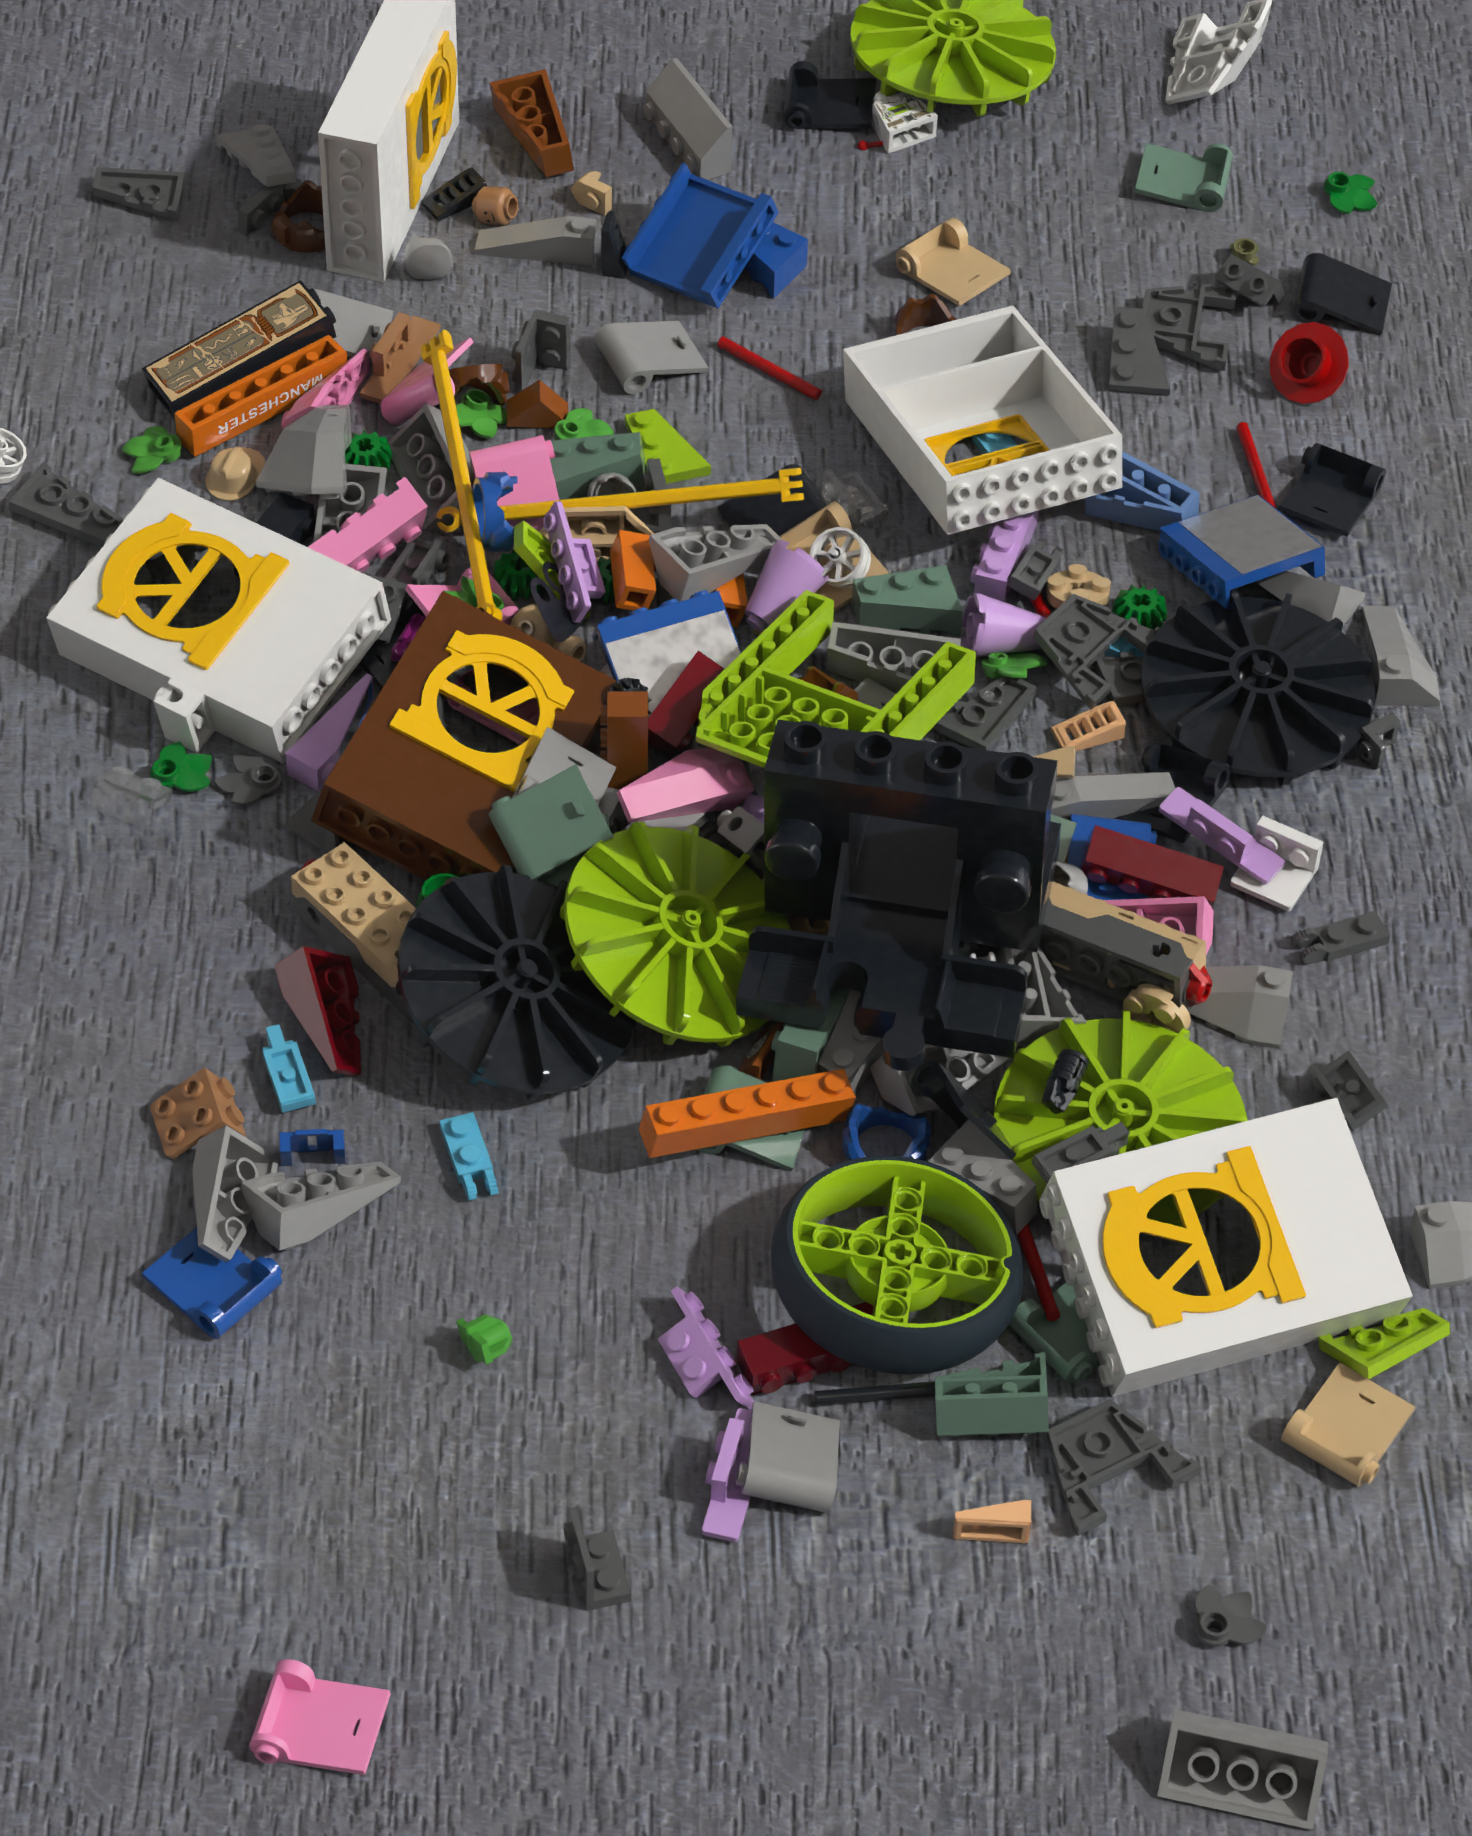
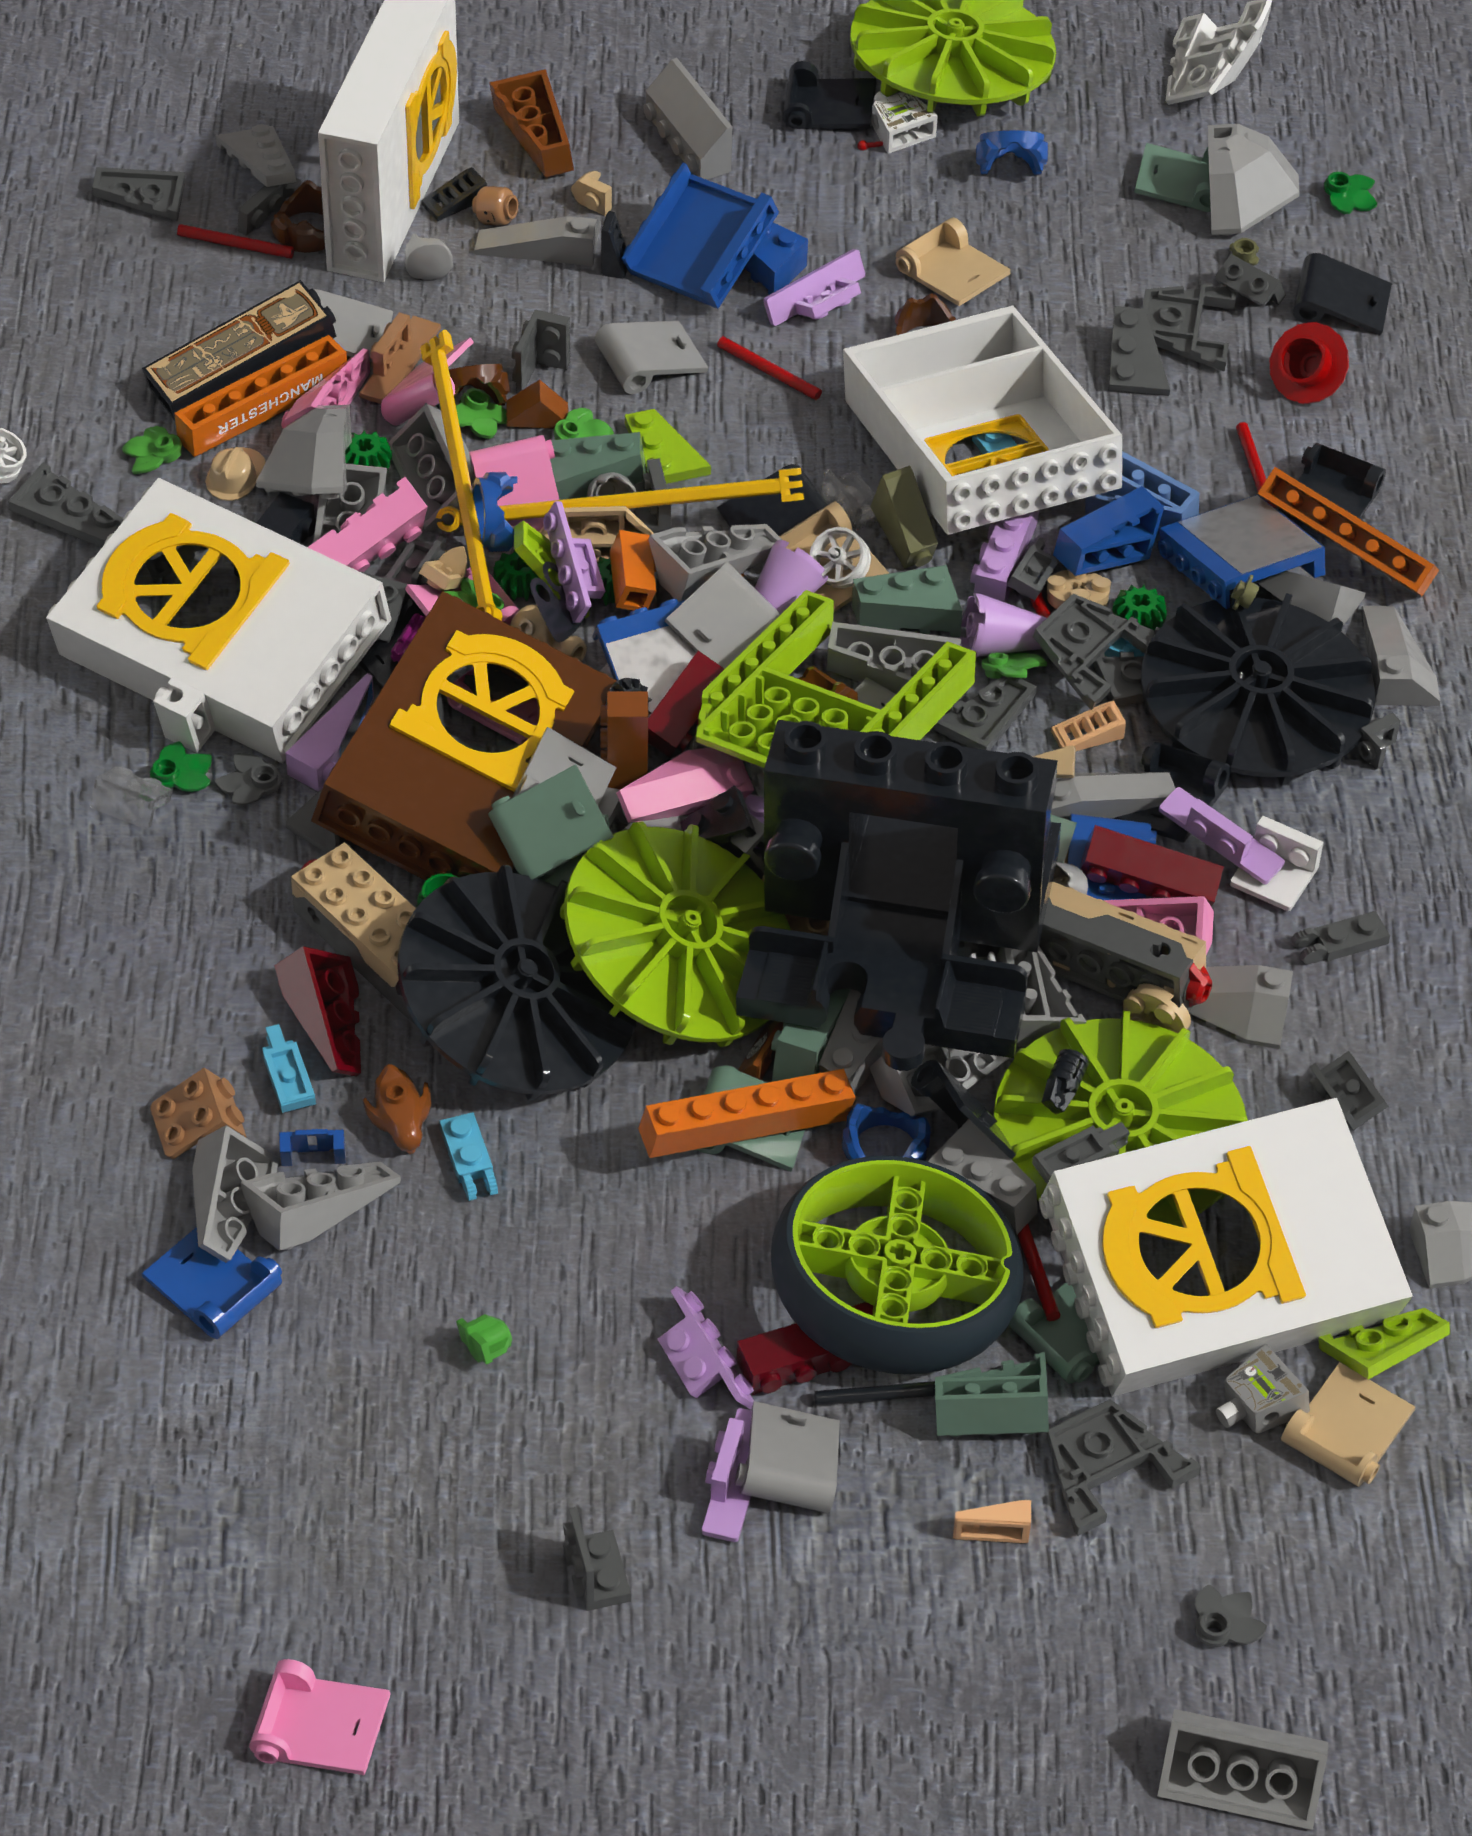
(235, 241): none -> red bar
(399, 1107): none -> dark orange animal
(447, 571): none -> tan plate
(722, 616): none -> light grey door
(722, 818): none -> black wing
(818, 291): none -> lavender bracket
(904, 517): none -> olive slope
(1022, 144): none -> blue piece
(1111, 535): none -> blue wedge
(1244, 593): none -> olive plate
(1246, 178): none -> light grey brick
(1262, 1393): none -> light grey torso
(1348, 531): none -> orange brick

